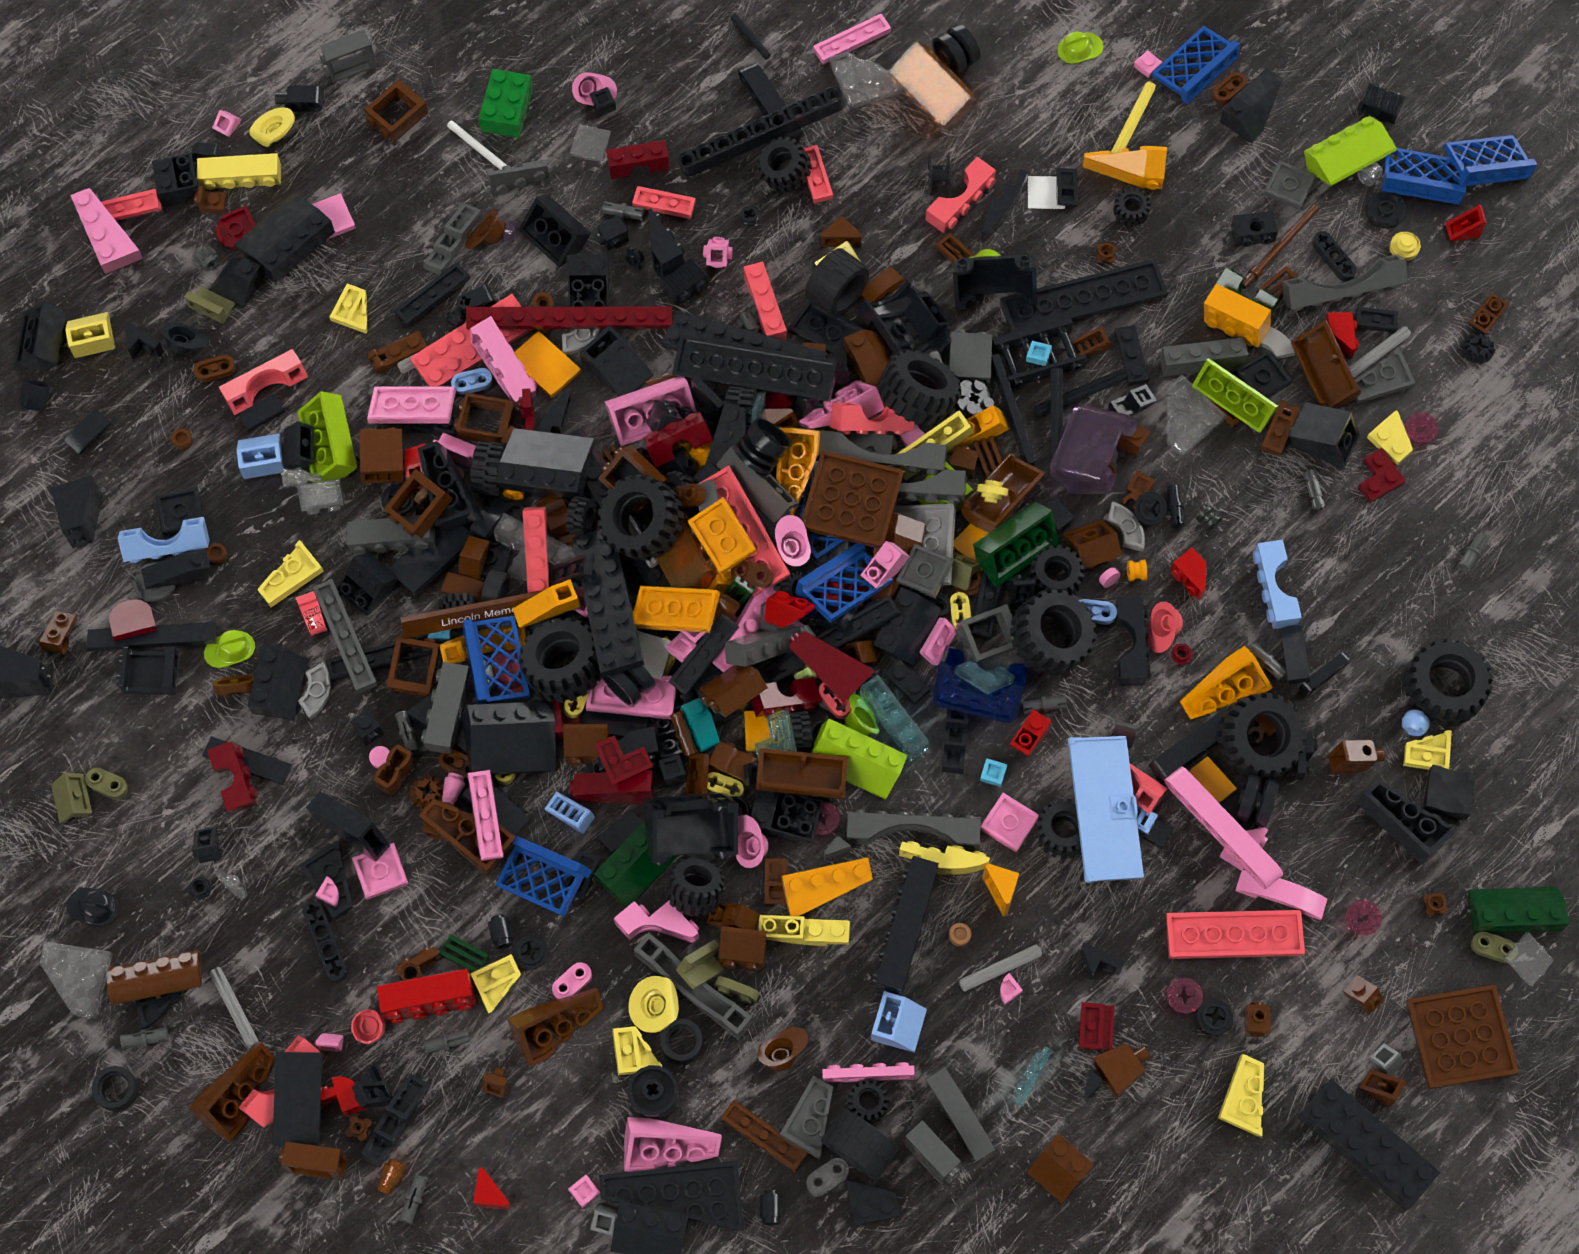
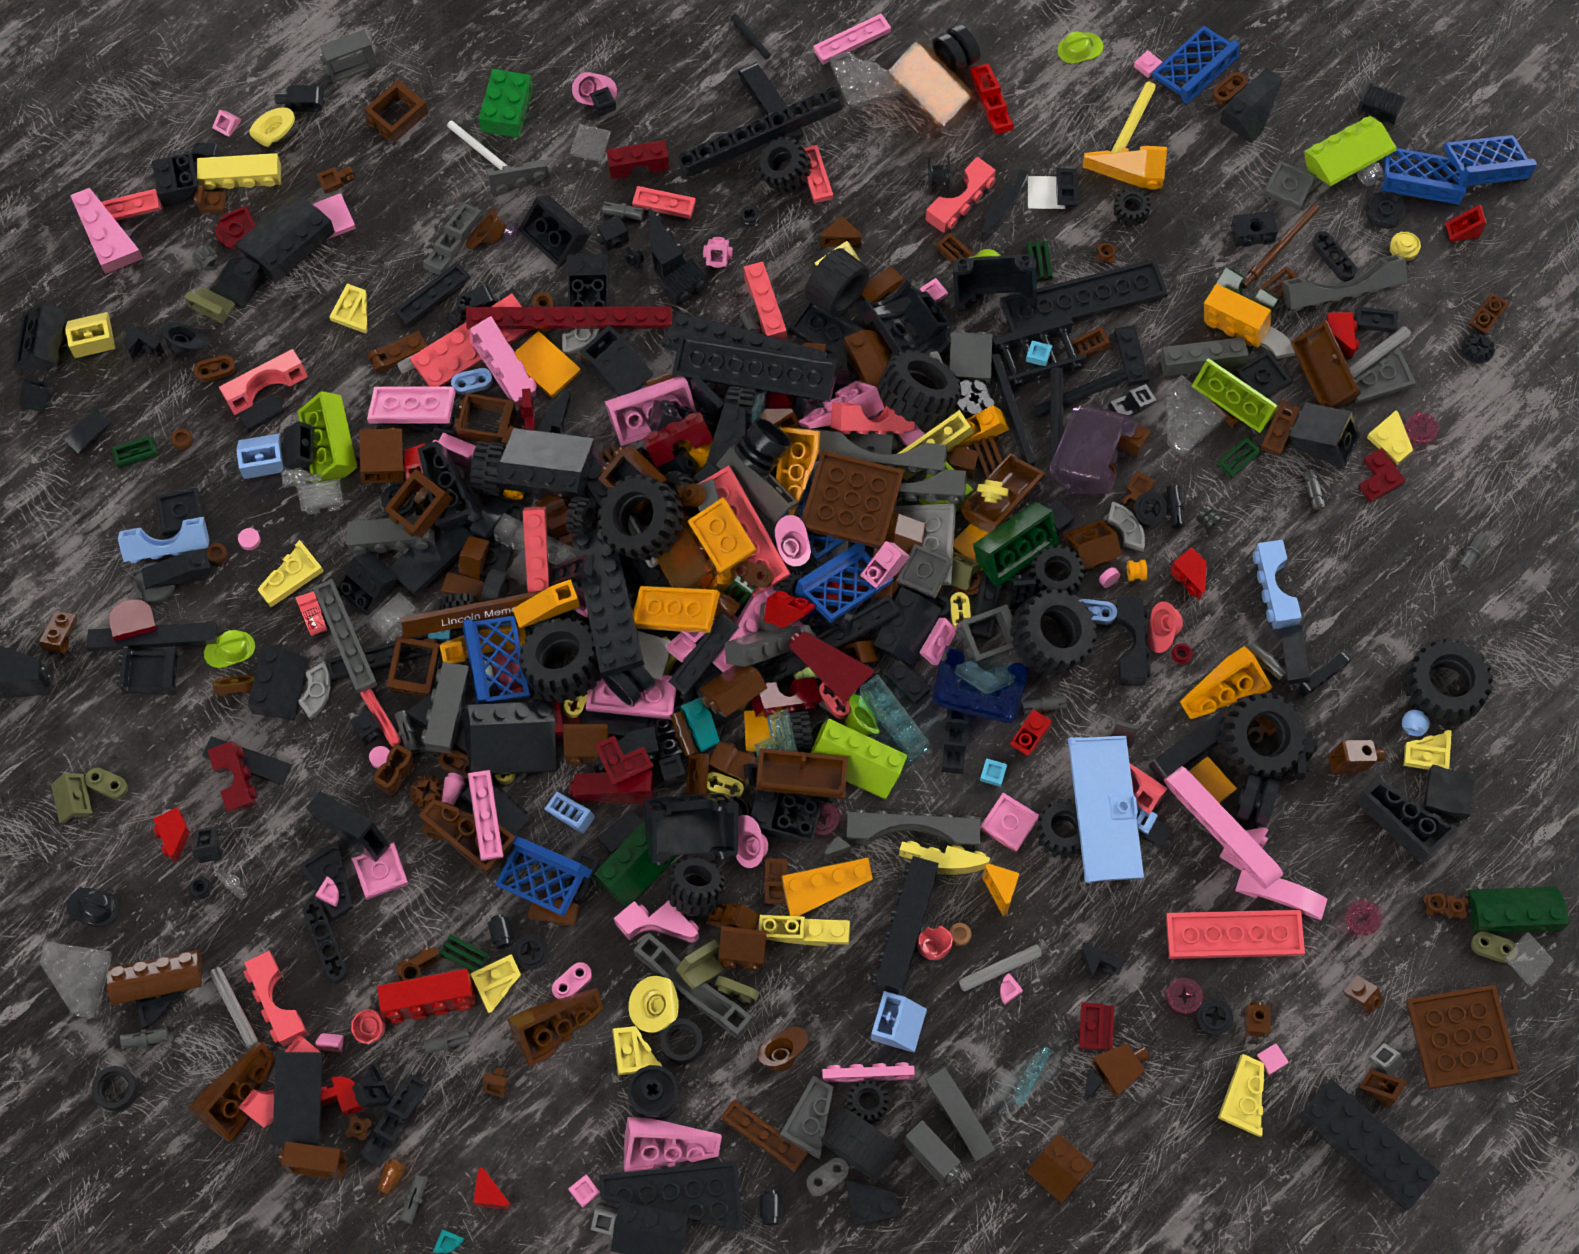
(78, 509): black slope -> none
(135, 455): none -> dark green tile
(173, 831): none -> red slope
(249, 539): none -> bright pink tile
(264, 975): none -> coral arch
(332, 179): none -> reddish brown plate
(381, 717): none -> coral axle
(387, 620): none -> clear brick
(447, 1242): none -> teal tile
(542, 914): none -> reddish brown slope
(934, 943): none -> coral hair
(935, 289): none -> bright pink plate
(991, 99): none -> red slope
(1038, 246): none -> dark green tile
(1227, 468): none -> dark green tile
(1272, 1059): none -> bright pink tile
(1451, 911): none -> reddish brown plate

